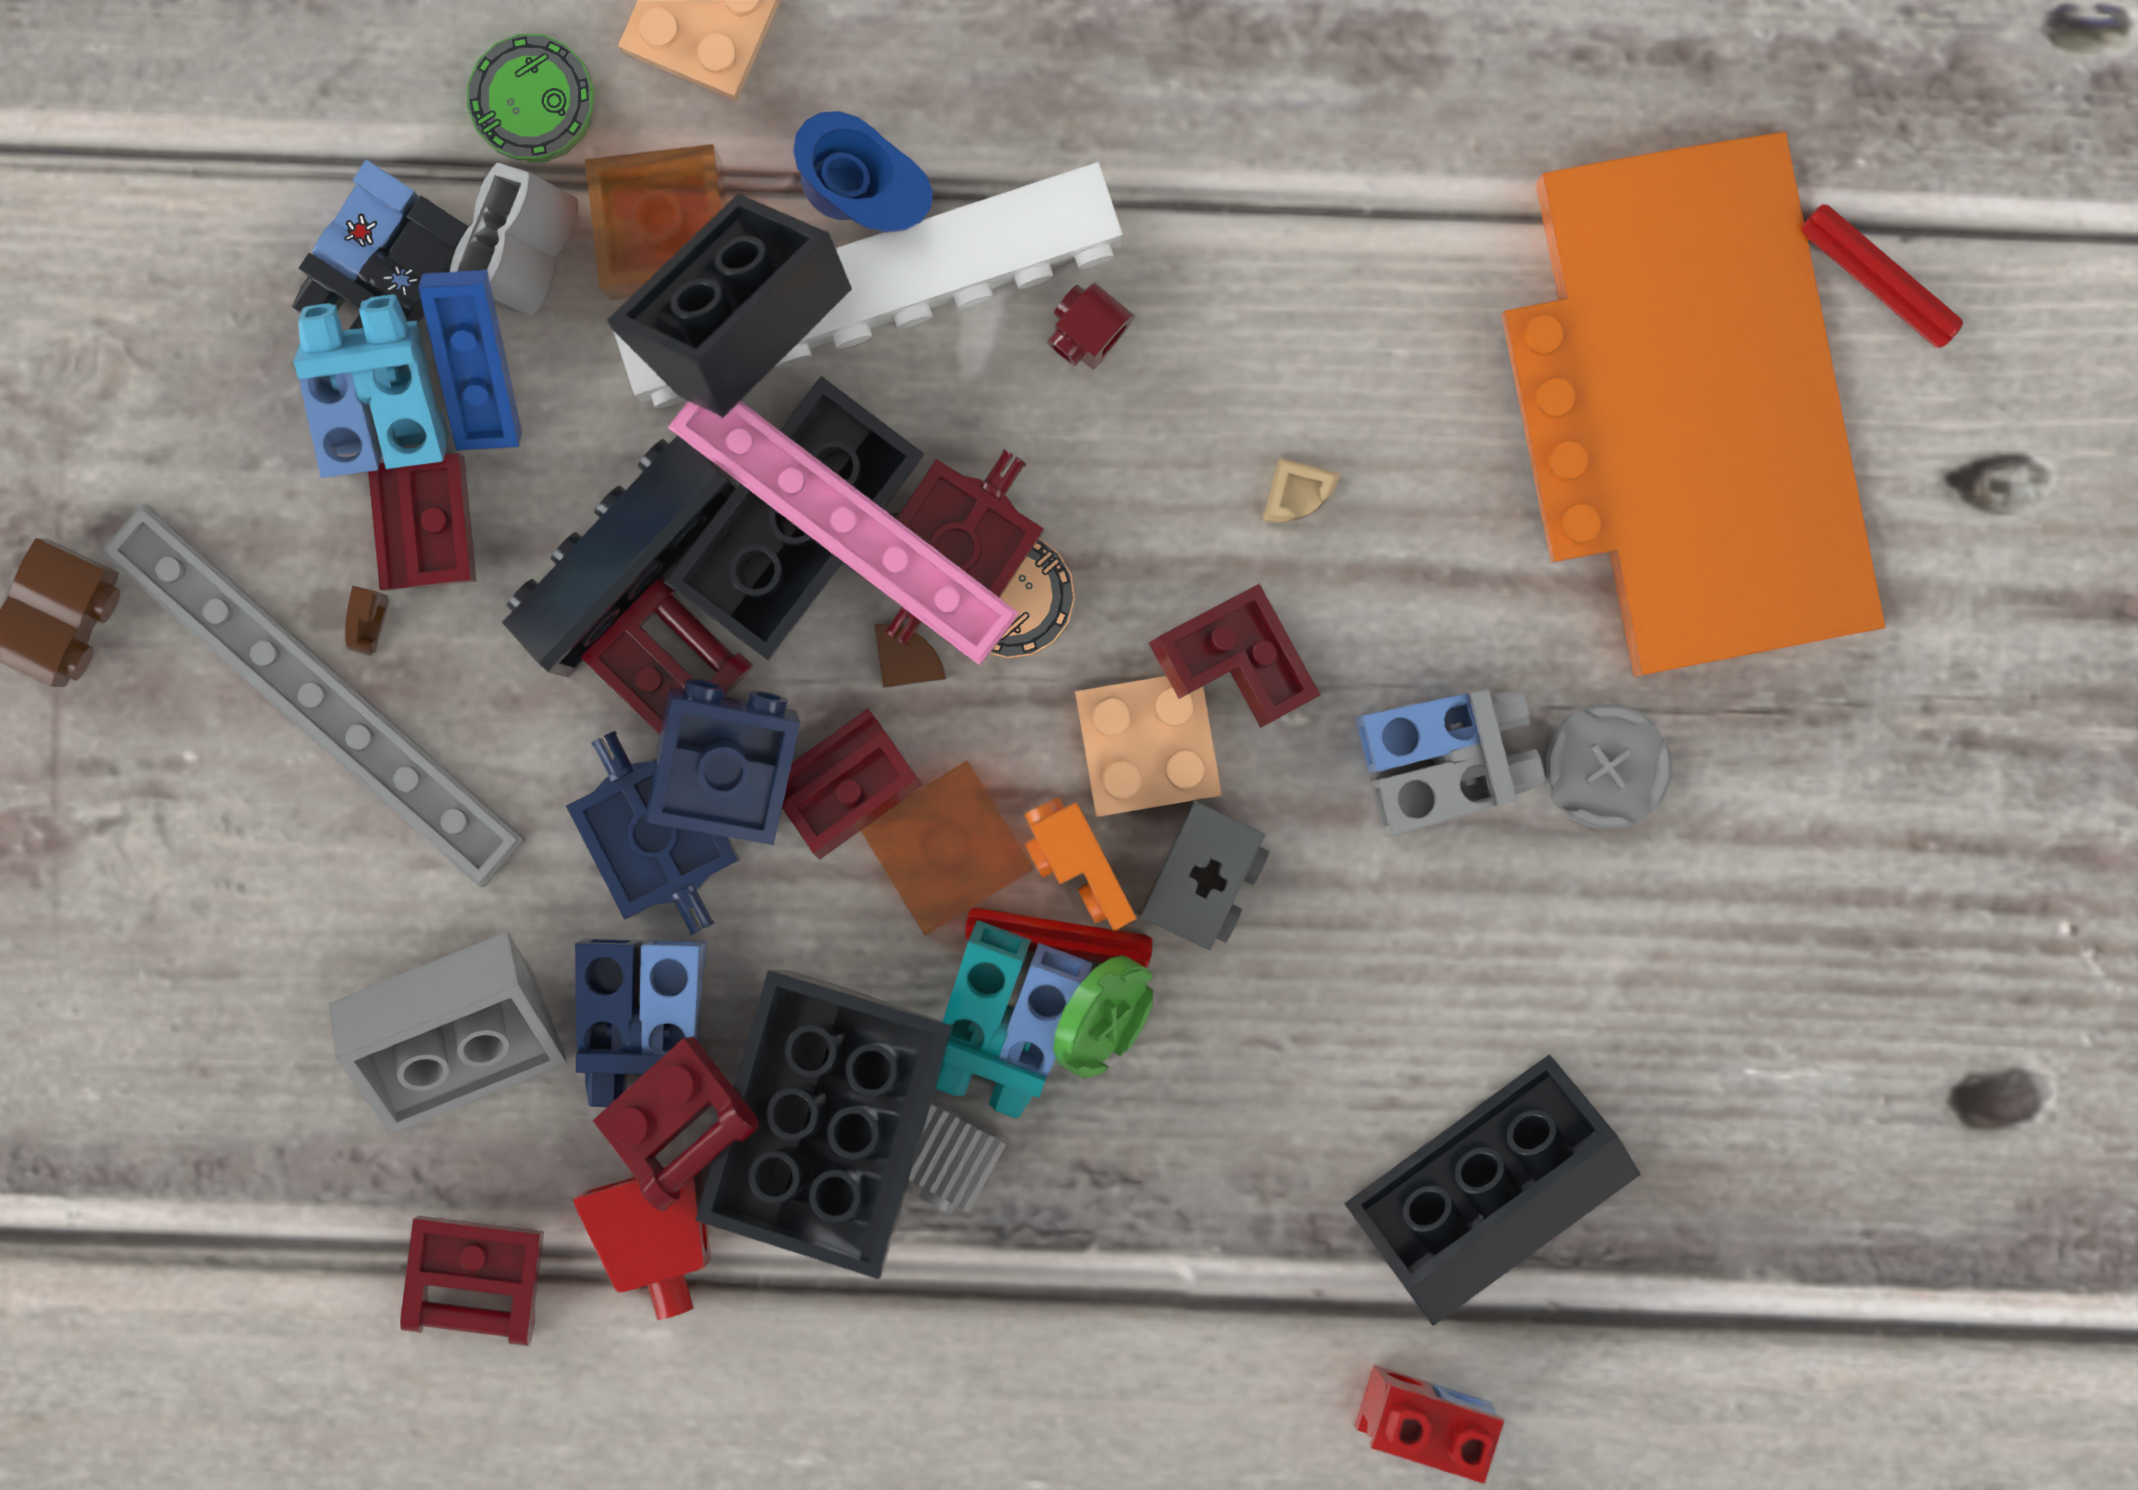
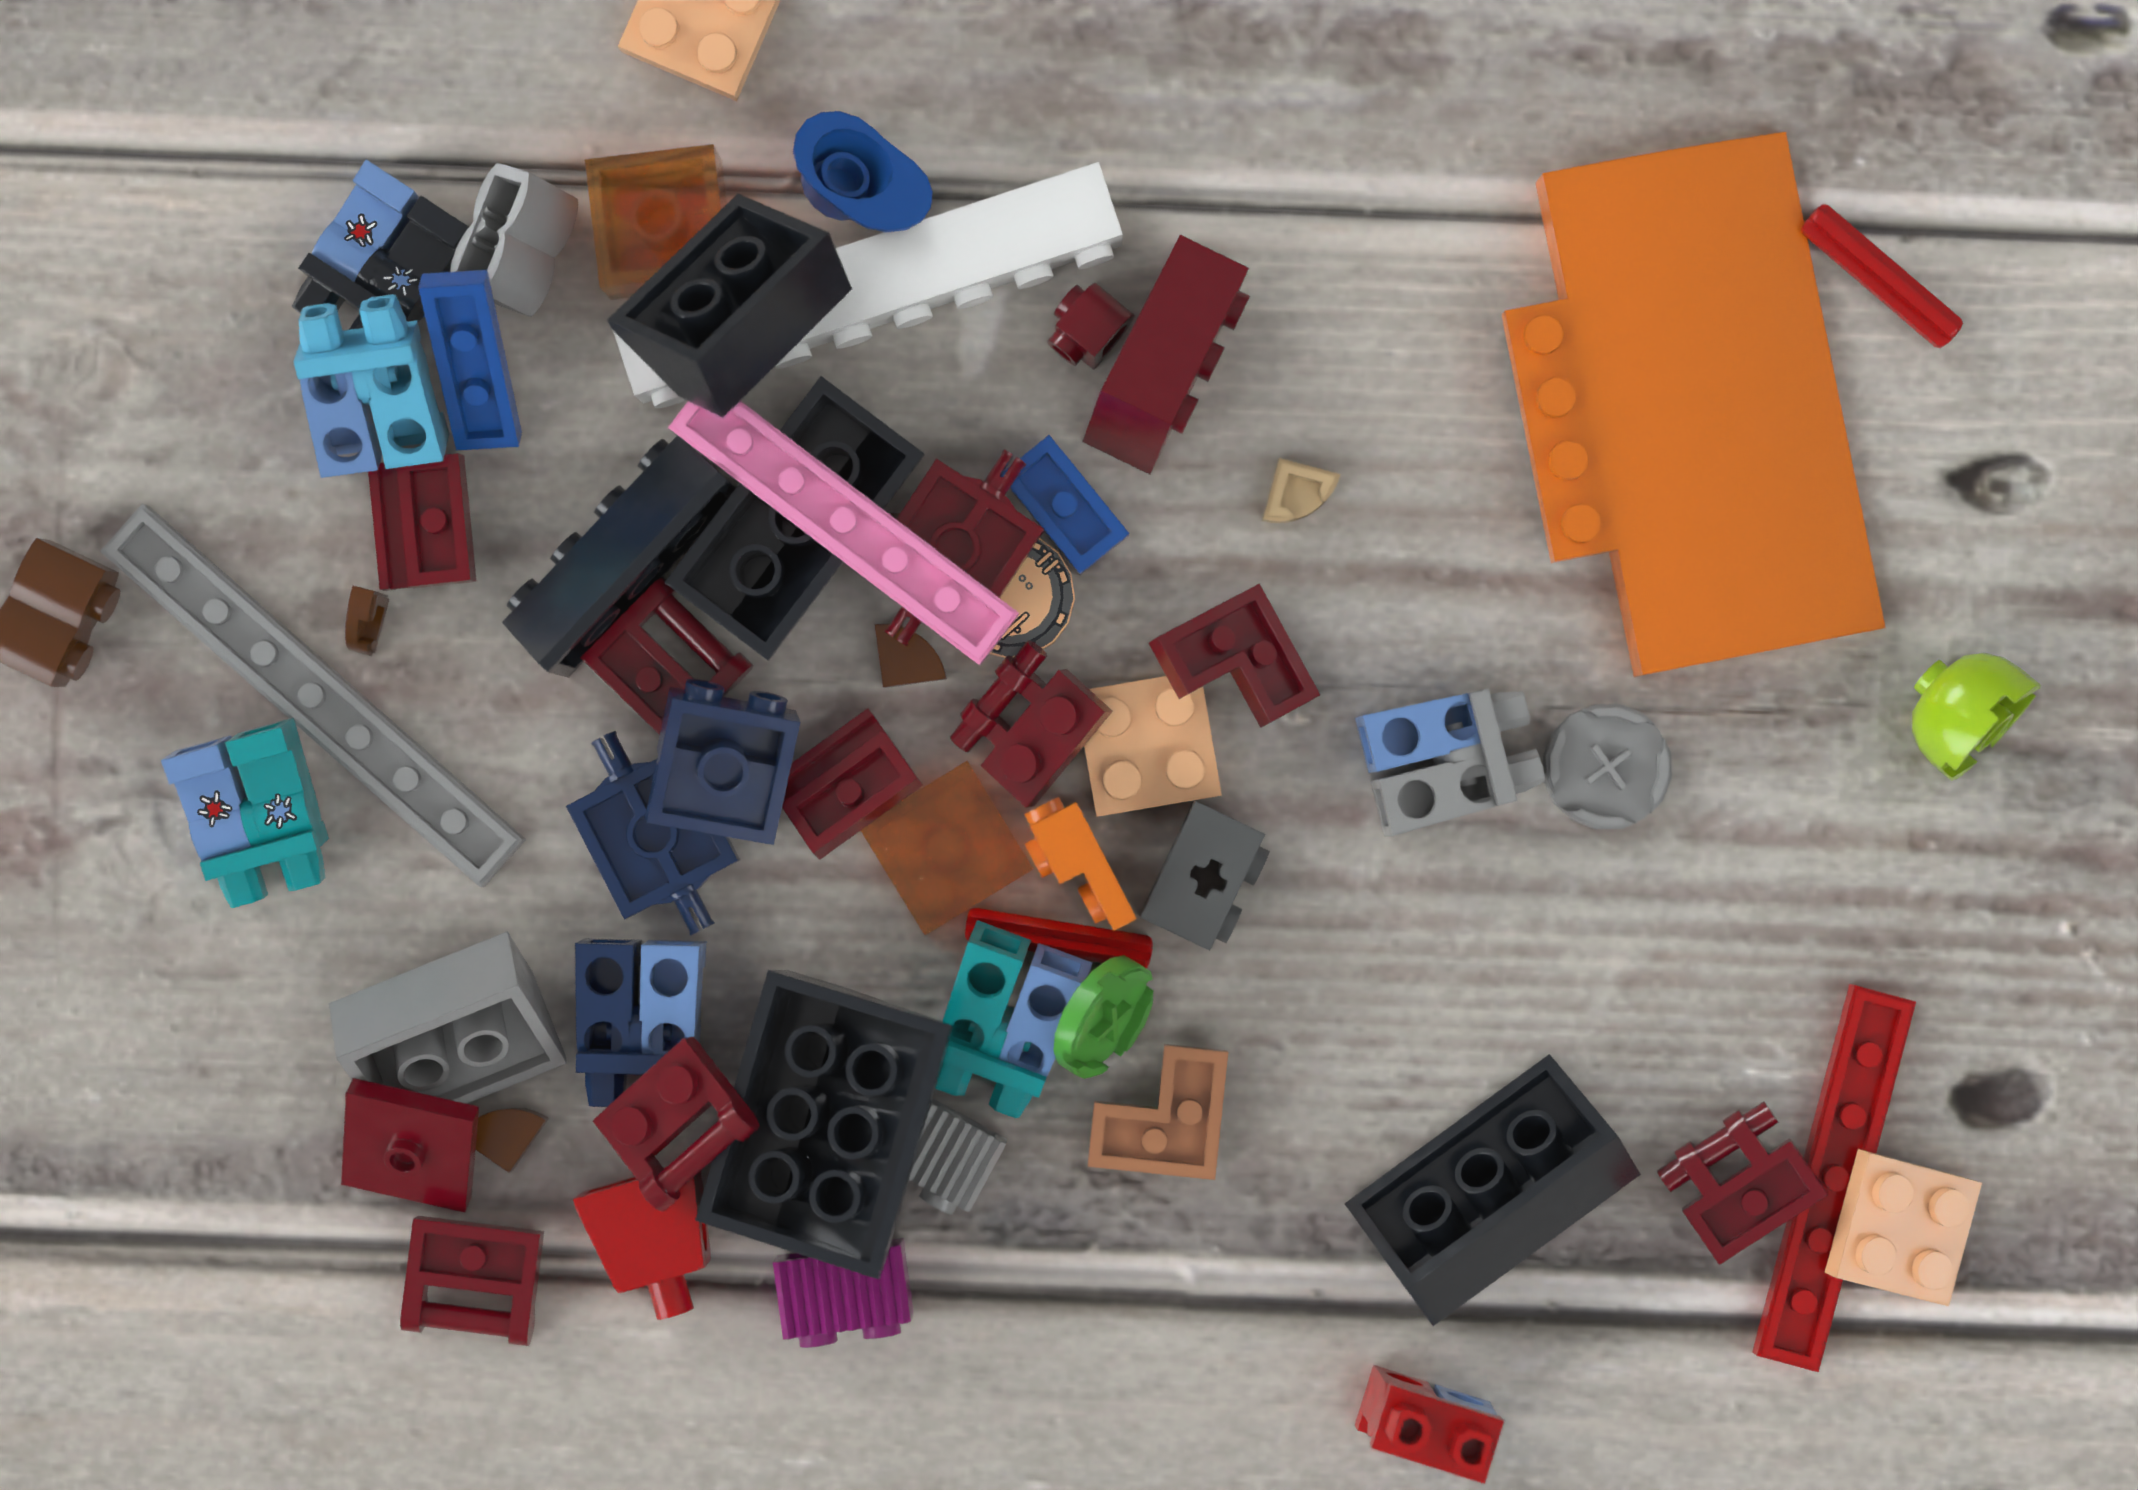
(250, 807): none -> teal hips
(409, 1145): none -> dark red plate
(507, 1134): none -> reddish brown tile
(531, 98): tile -> none
(828, 1299): none -> magenta brick
(1044, 737): none -> dark red plate
(1066, 506): none -> blue plate
(1166, 354): none -> dark red wedge
(1176, 1135): none -> nougat plate
(1753, 1199): none -> dark red plate
(1846, 1119): none -> red tile
(1903, 1228): none -> light nougat plate
(1968, 708): none -> lime cylinder

